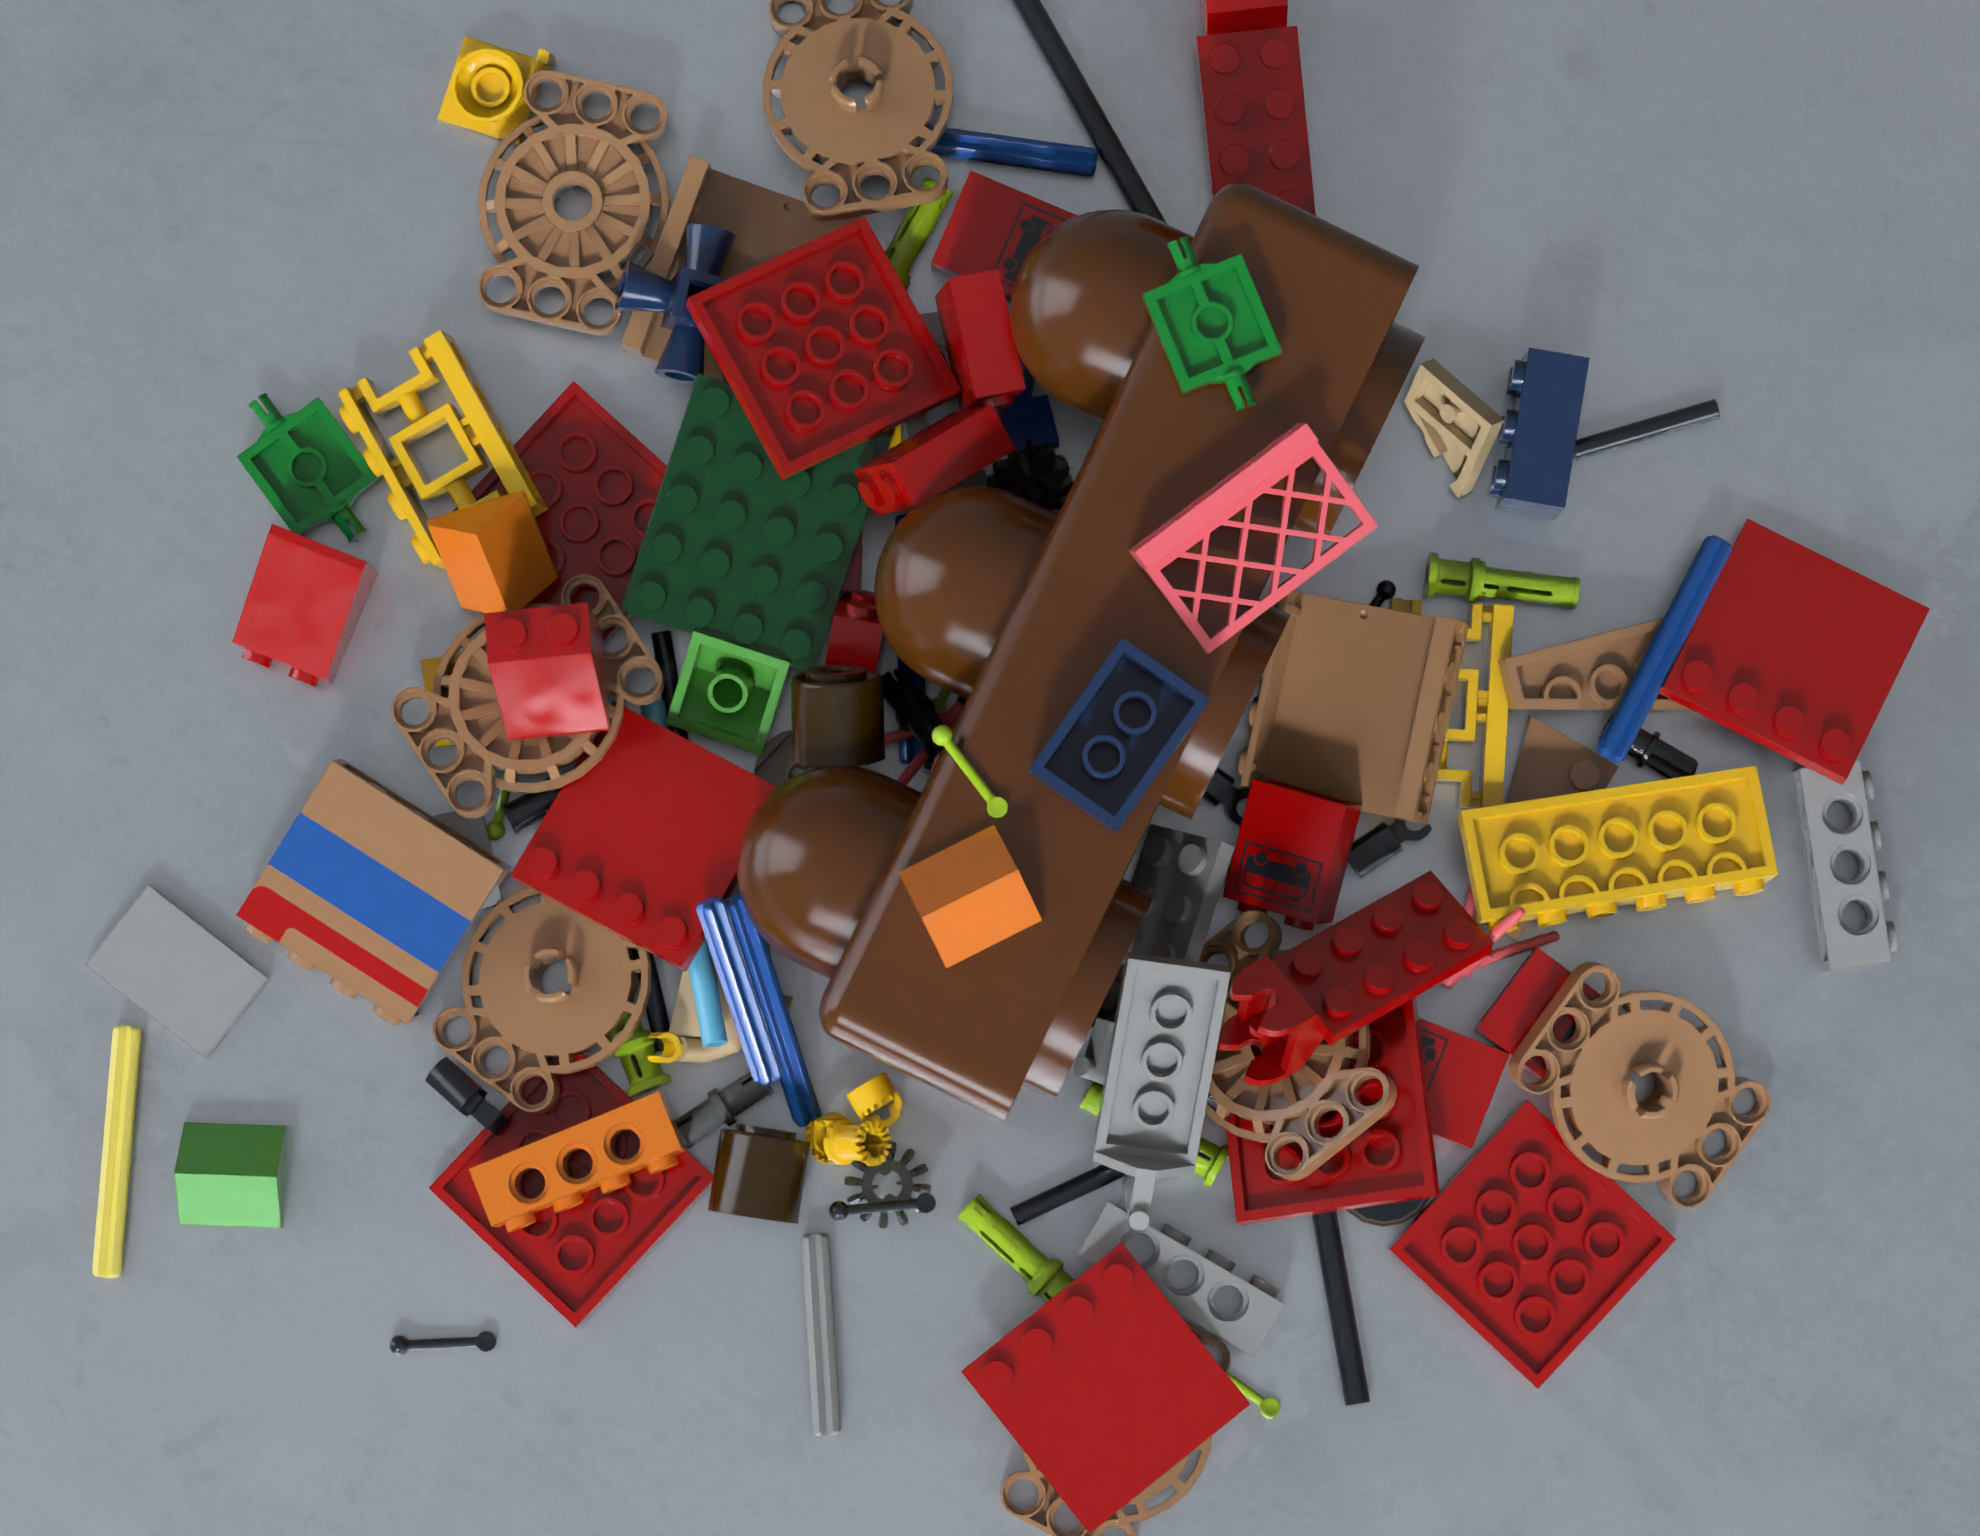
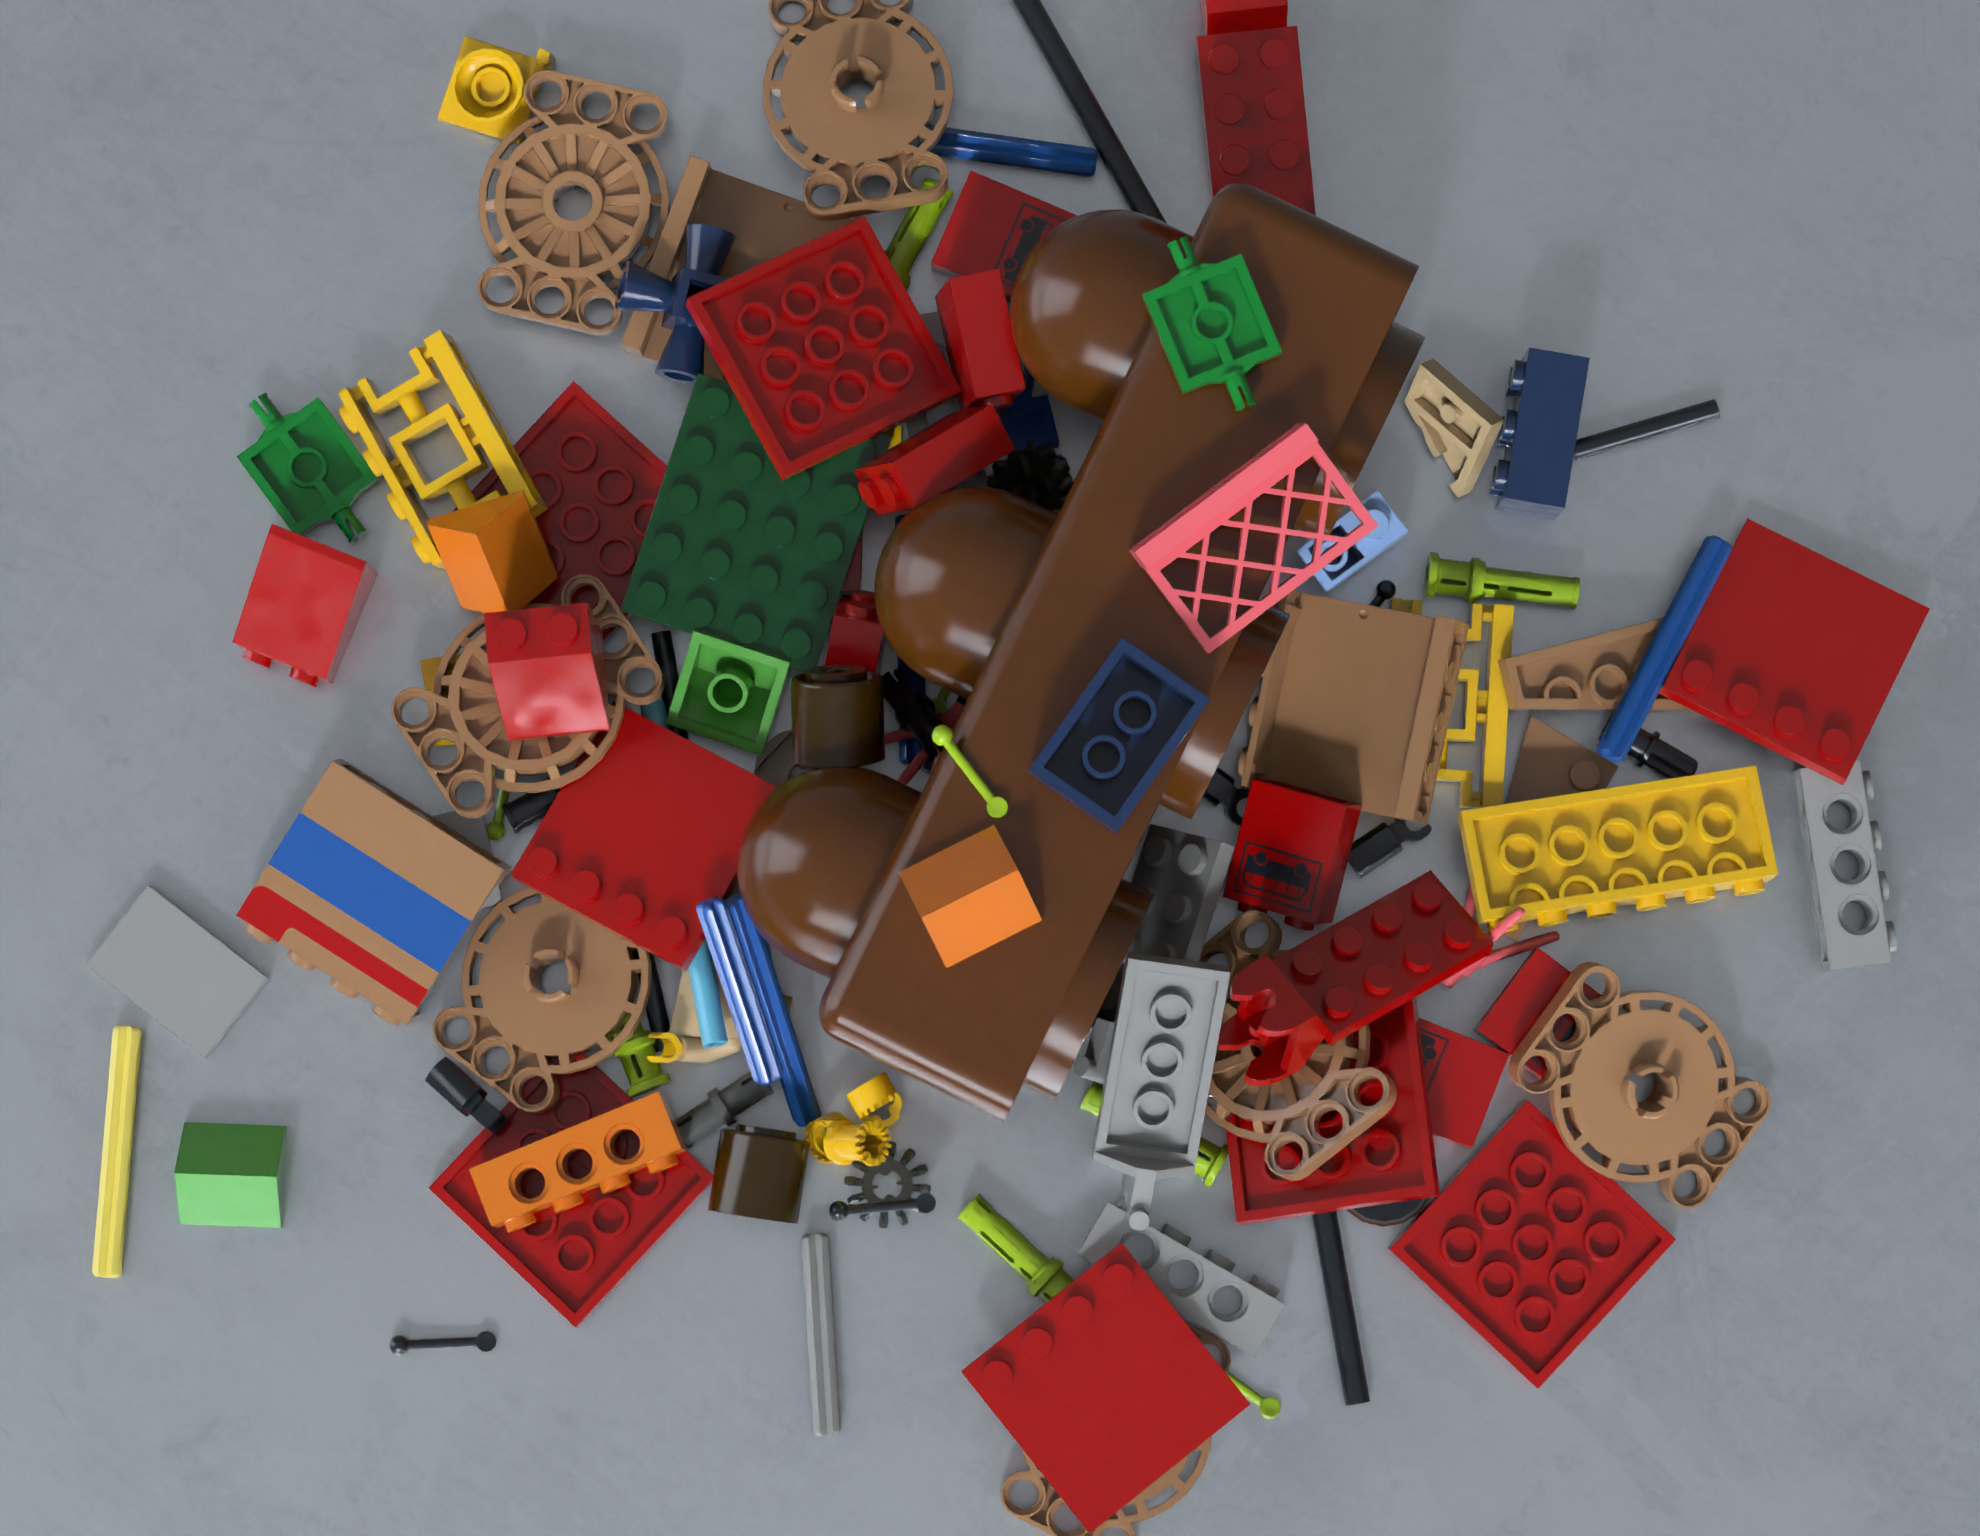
(1064, 1193): black bar -> none
(1387, 534): none -> light blue slope

